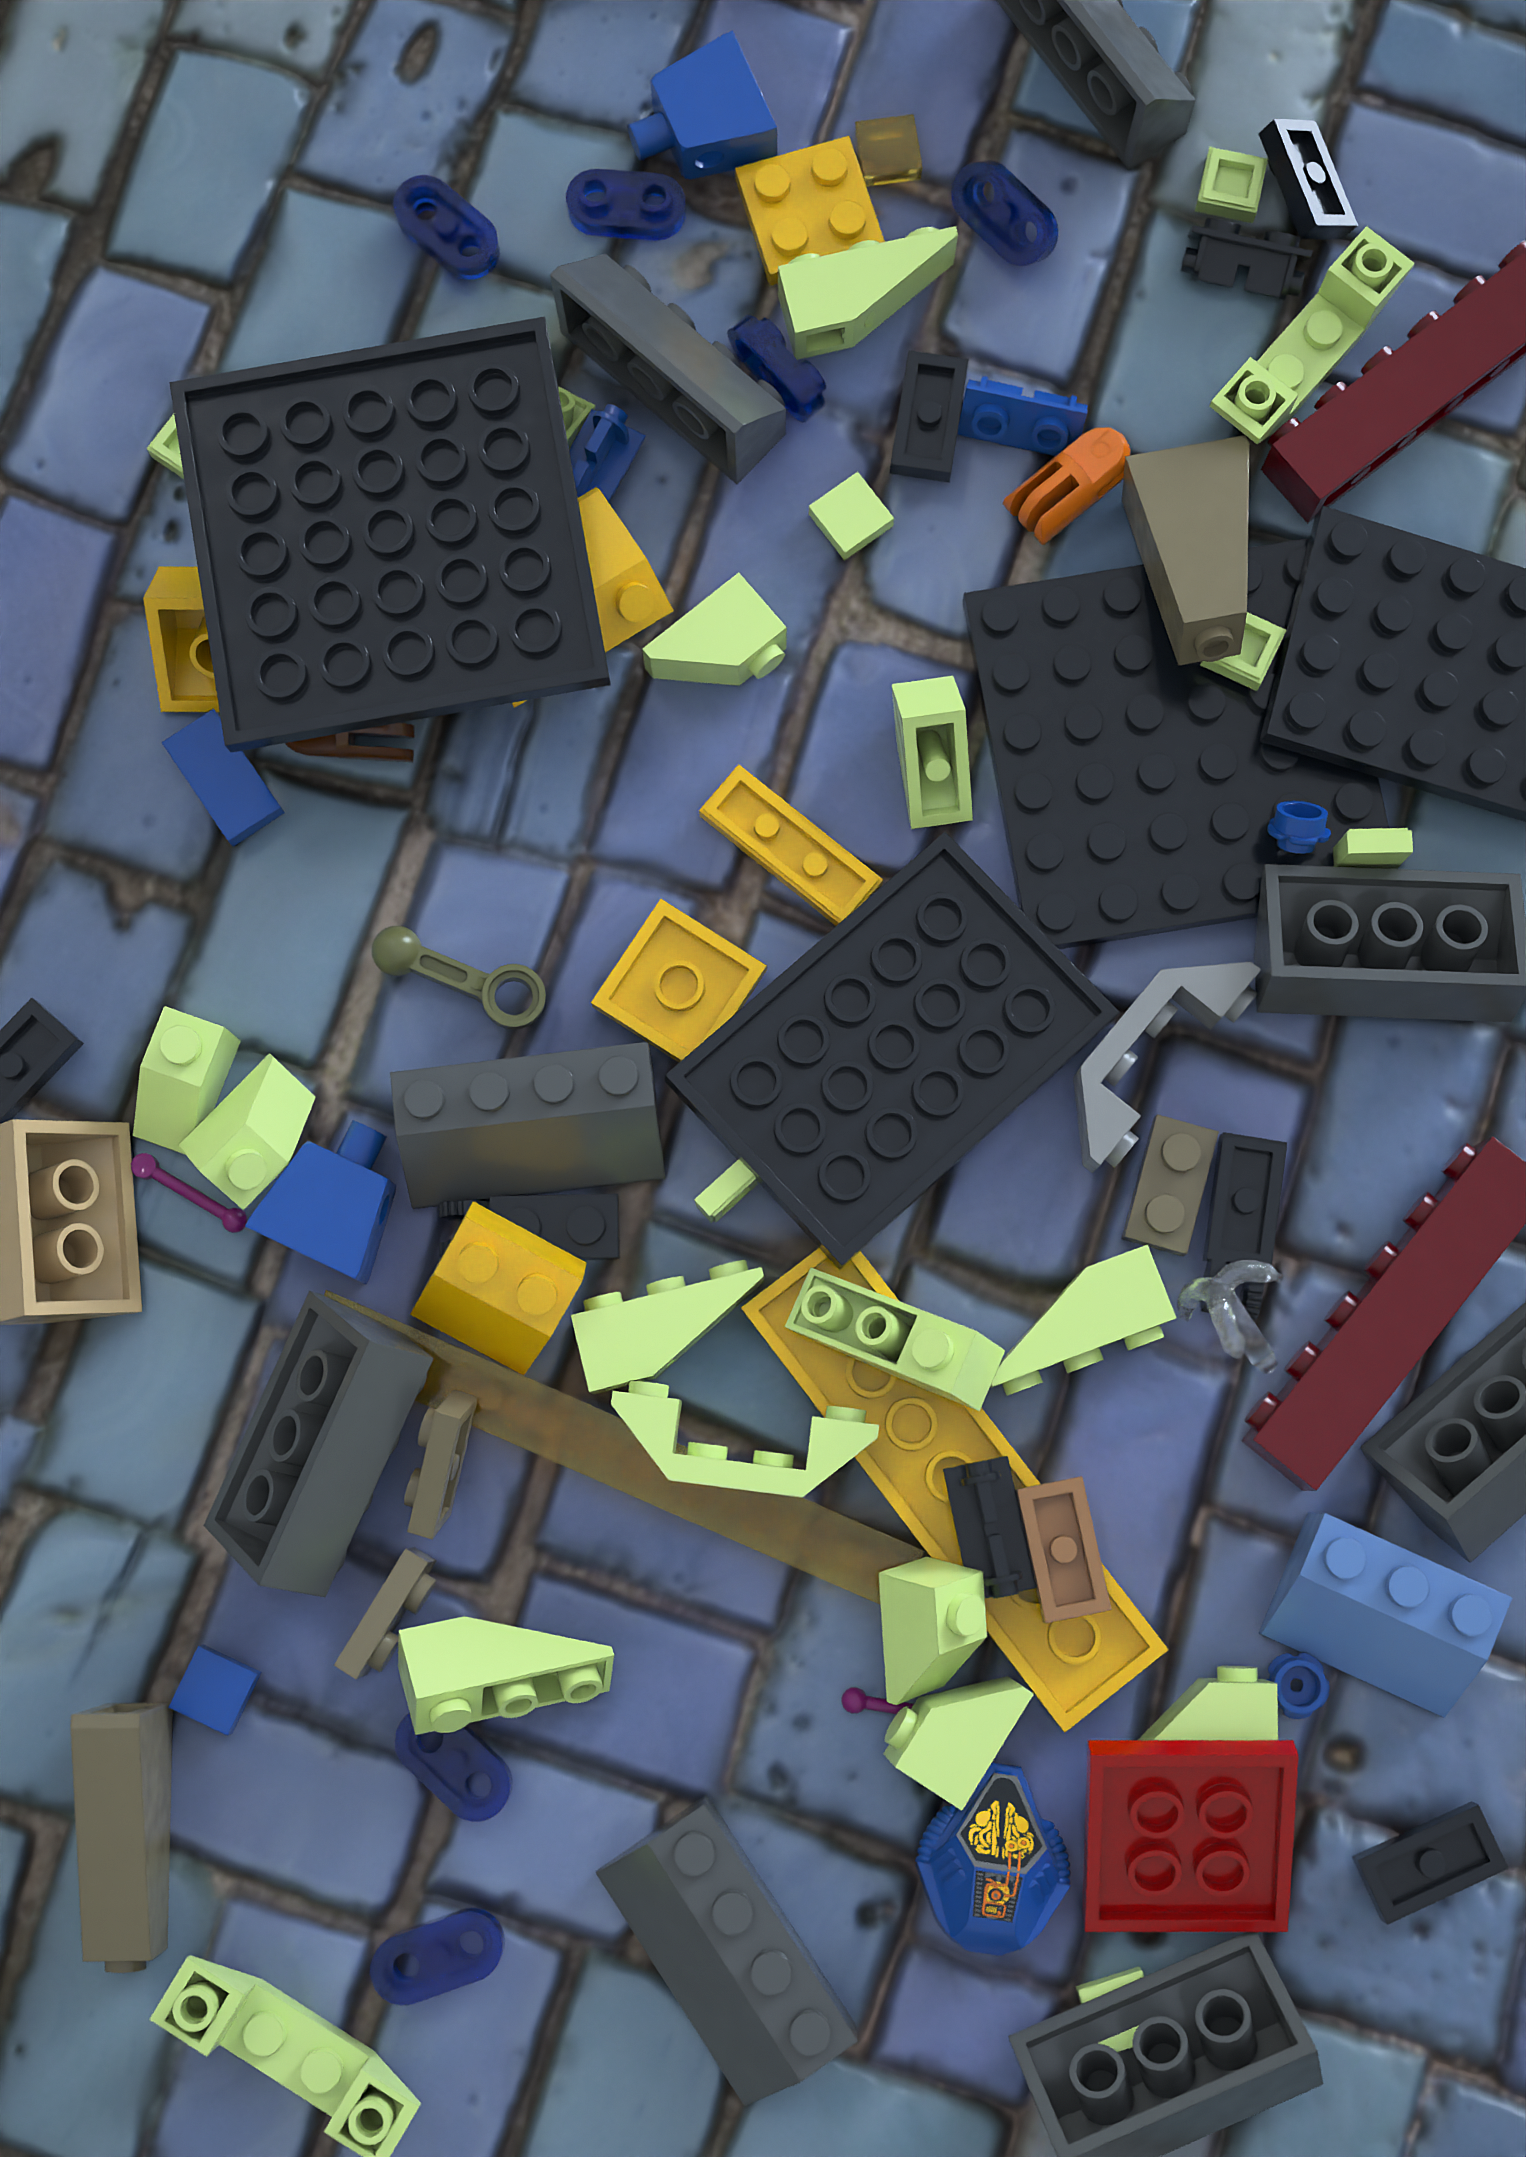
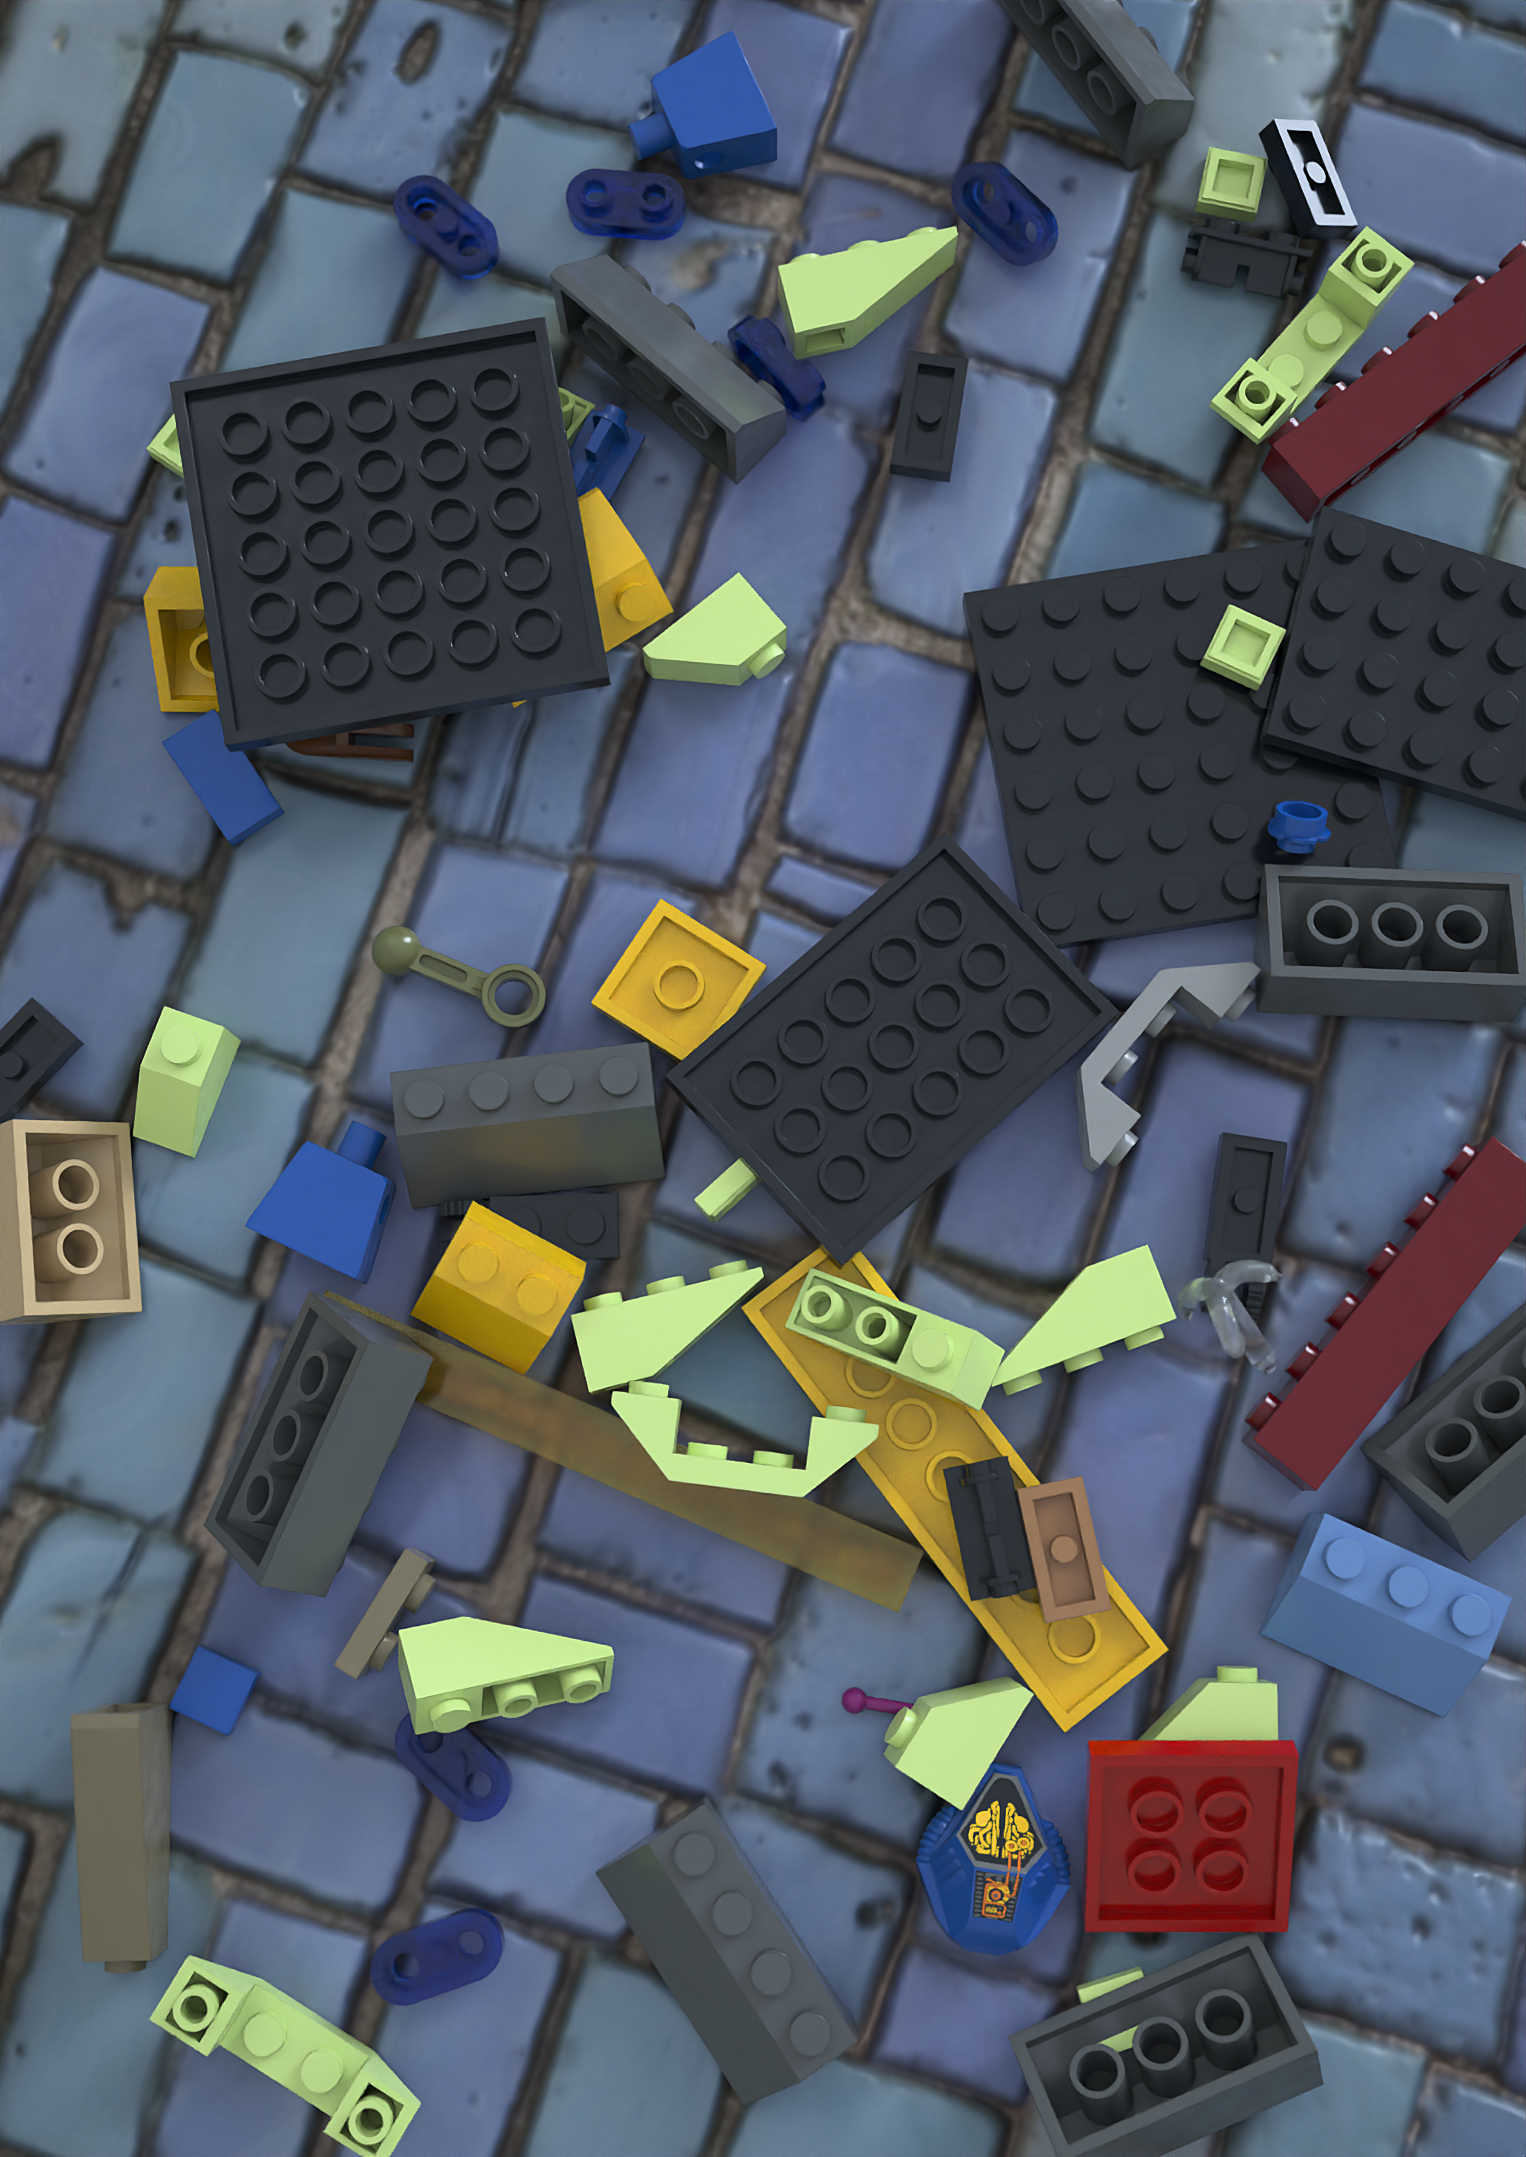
(147, 1167): magenta hinge -> none
(251, 1132): yellowish green slope -> none
(434, 1486): dark tan plate -> none
(789, 846): yellow tile -> none
(807, 203): yellow plate -> none
(851, 516): yellowish green tile -> none
(888, 150): clear yellow tile -> none
(929, 1624): yellowish green slope -> none
(933, 751): yellowish green slope -> none
(1005, 417): blue hinge -> none
(1070, 483): orange arm -> none
(1170, 1185): dark tan plate -> none
(1193, 539): dark tan slope -> none
(1314, 1684): blue plate -> none
(1373, 848): yellowish green tile -> none
(1430, 1862): black plate -> none

